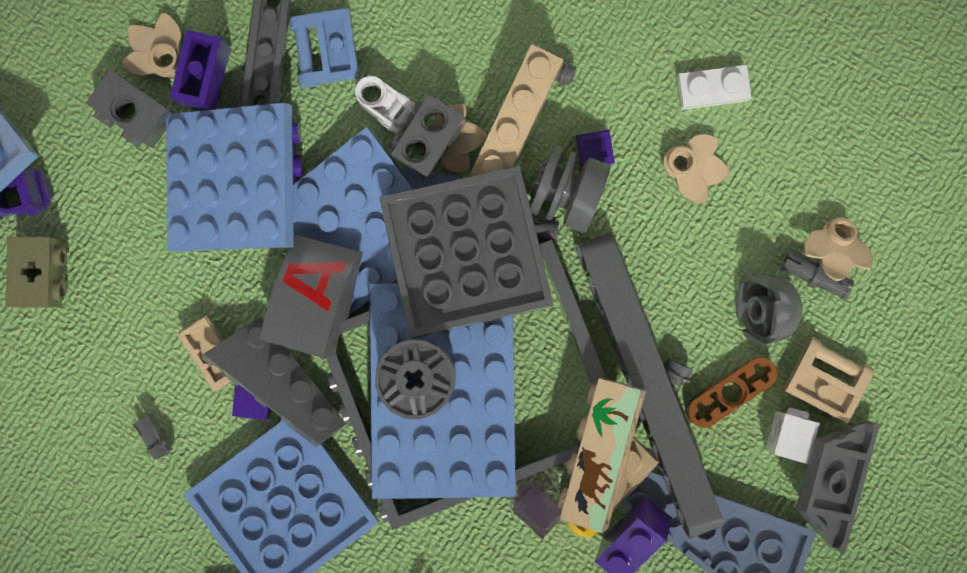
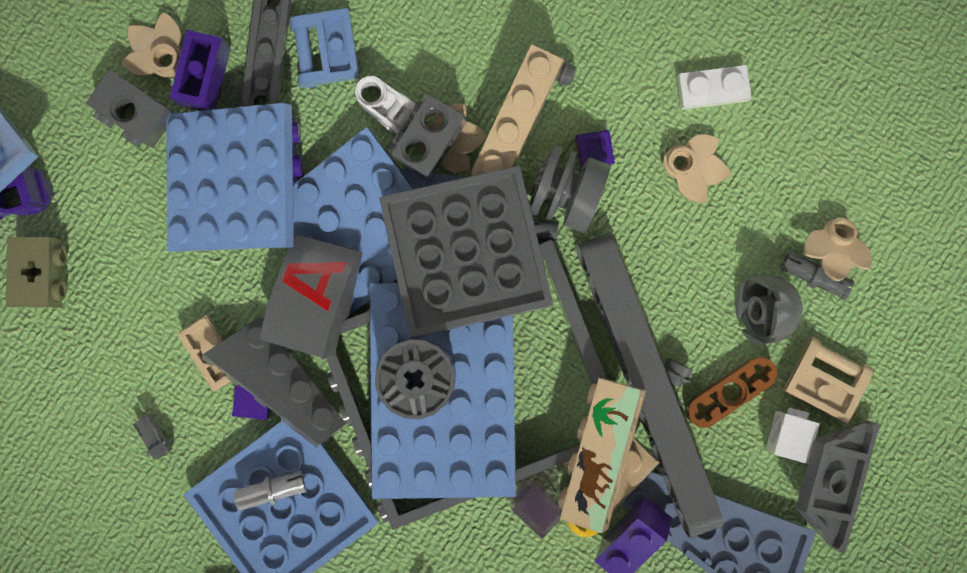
(270, 490): none -> light grey axle

